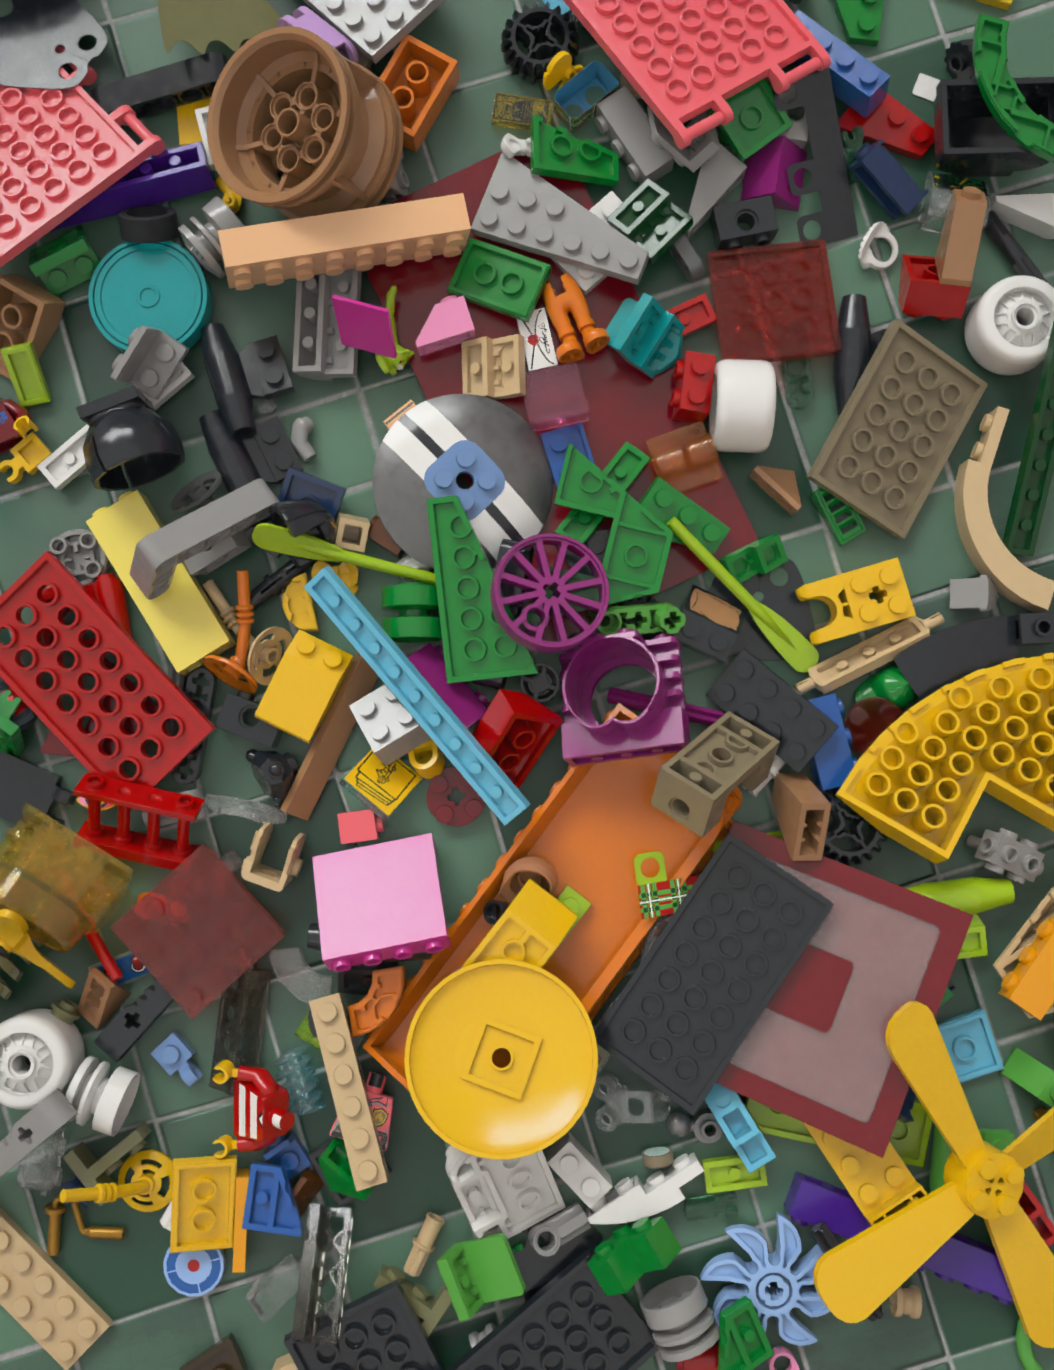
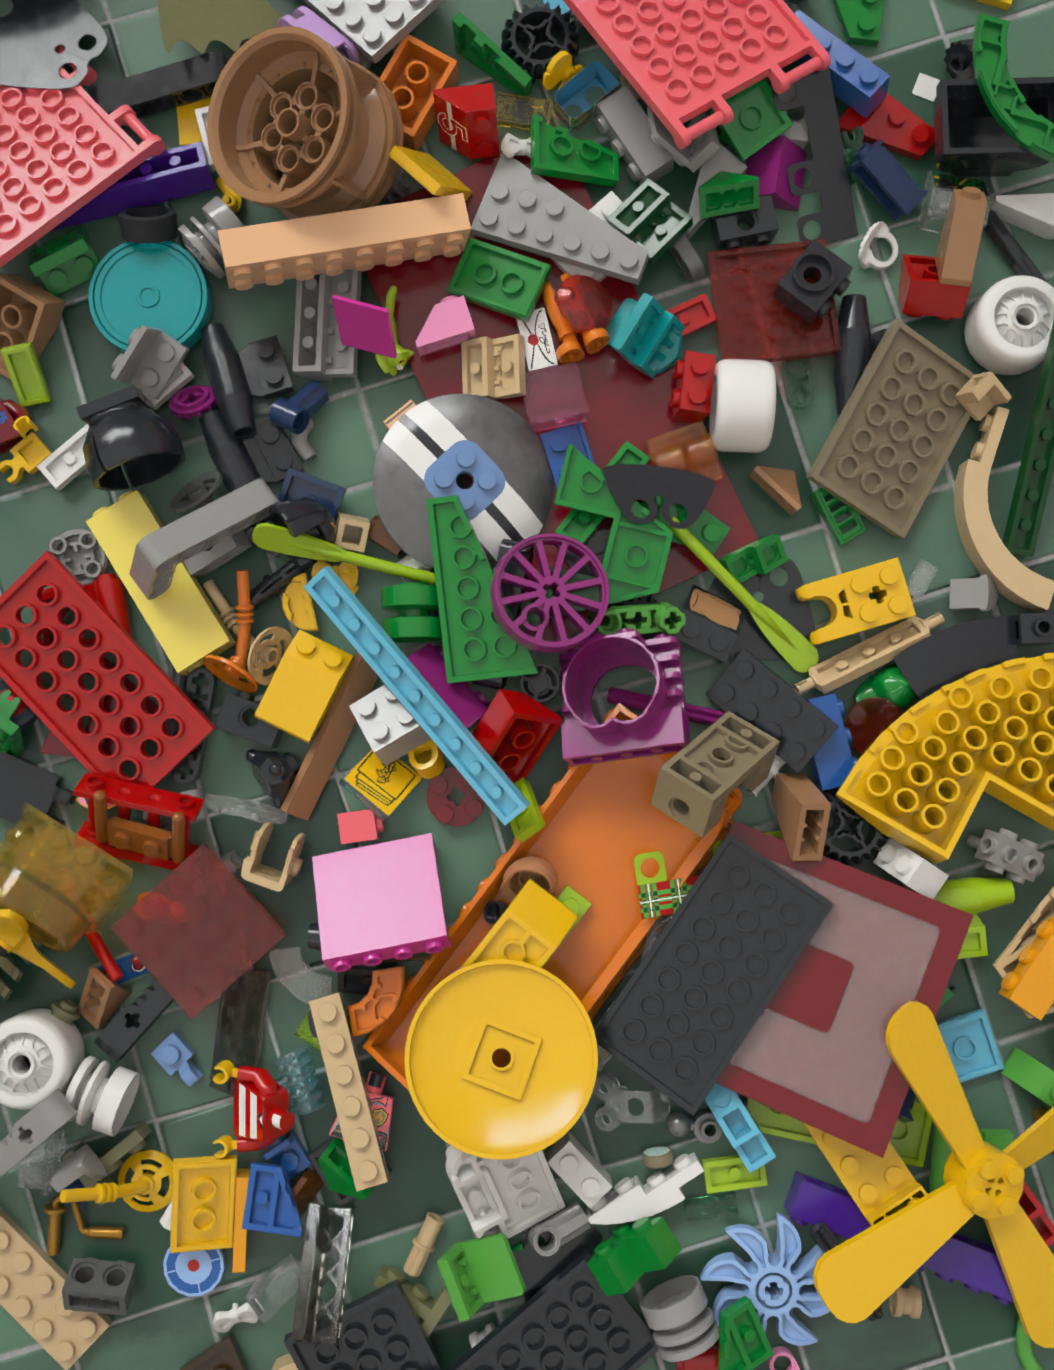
(79, 1163): none -> light grey tile
(99, 1292): none -> dark grey brick
(137, 836): none -> dark orange plate
(201, 395): none -> magenta gear
(226, 1319): none -> white piece
(296, 412): none -> dark blue piece
(429, 172): none -> yellow tile
(468, 119): none -> red slope
(488, 57): none -> green wing
(530, 819): none -> lime plate
(584, 303): none -> clear red dish
(645, 482): none -> black piece
(728, 194): none -> green slope
(814, 299): none -> black brick
(910, 869): none -> white brick
(920, 578): none -> clear piece
(982, 394): none -> tan panel

